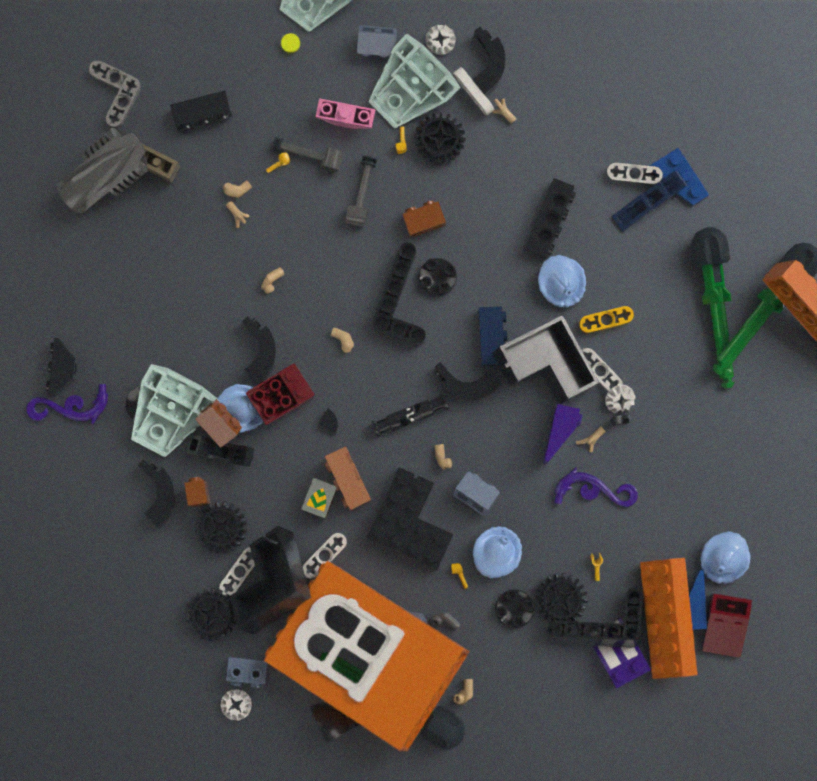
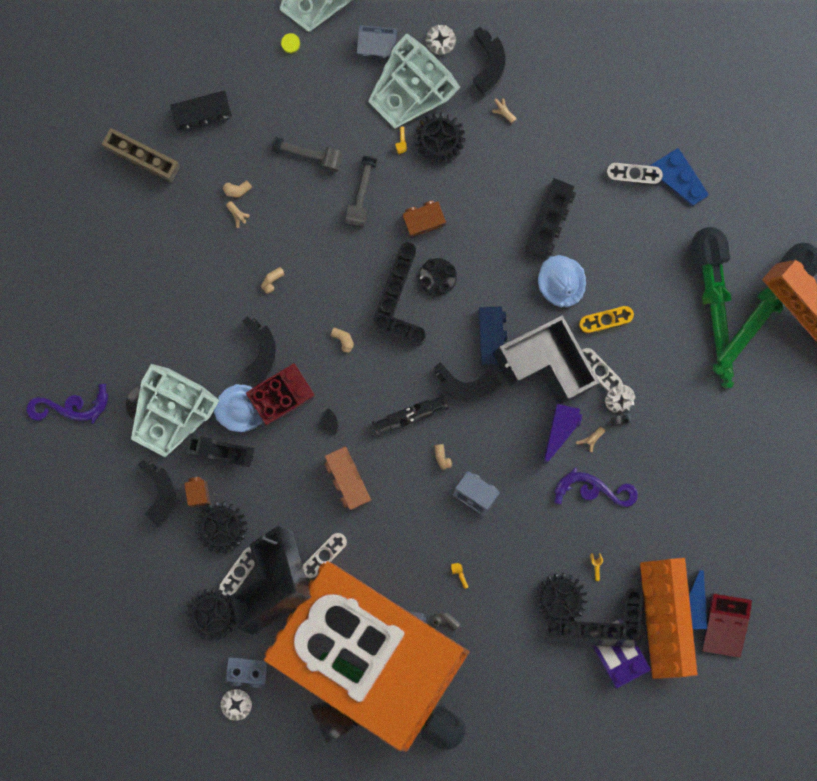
(61, 368): black slope -> none
(108, 167): dark grey connector -> none
(121, 85): light grey beam -> none
(218, 423): dark orange brick -> none
(283, 160): yellow hand -> none
(319, 498): light grey piece -> none
(345, 114): bright pink slope -> none
(399, 522): black piece -> none
(465, 694): tan arm -> none
(473, 91): white beam -> none
(497, 552): light blue piece -> none
(514, 608): black dish -> none
(649, 200): dark blue slope -> none
(725, 557): light blue piece -> none

